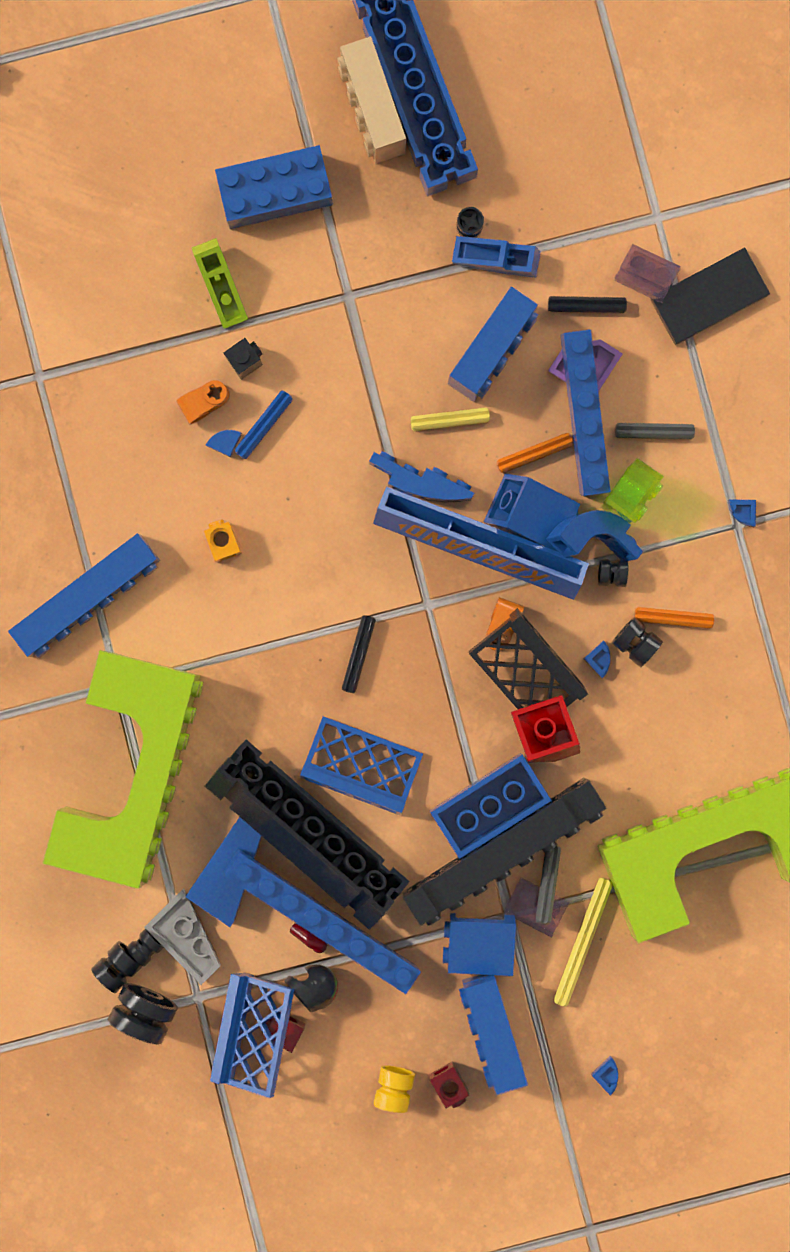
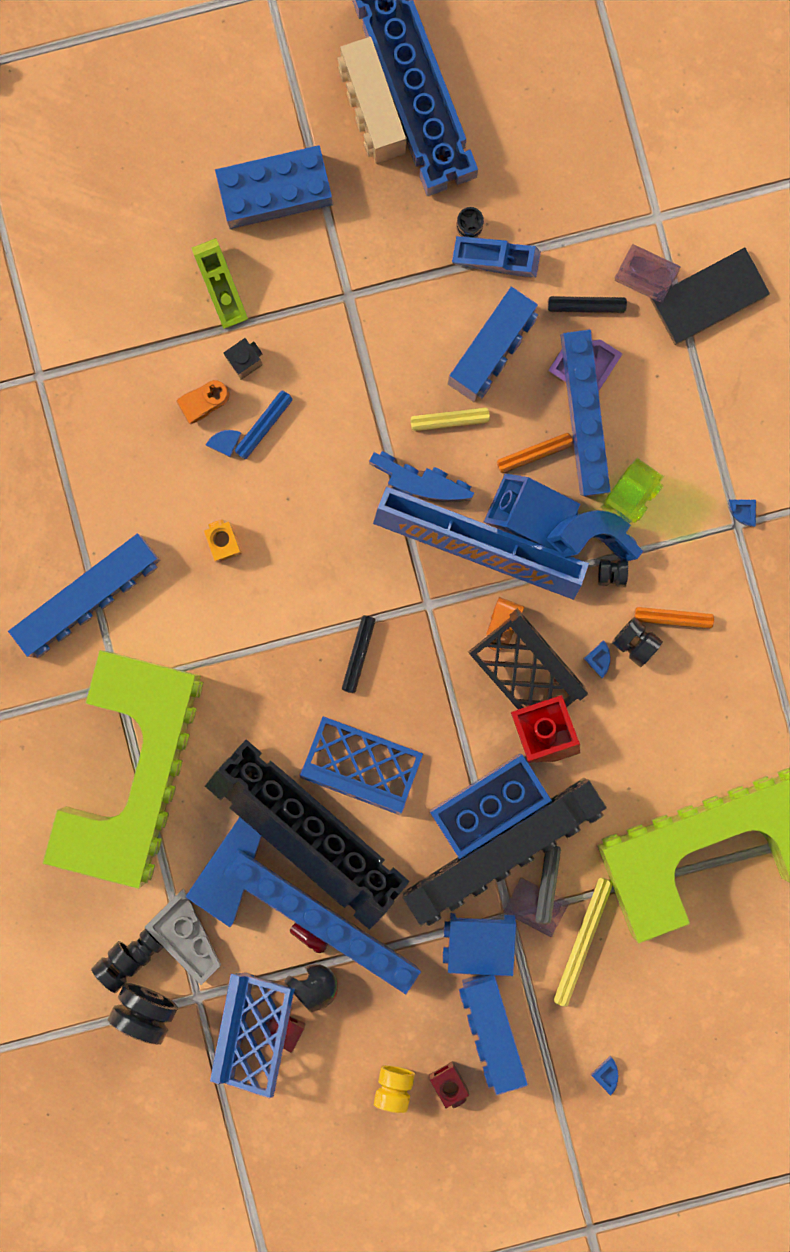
(654, 431): dark grey axle -> none

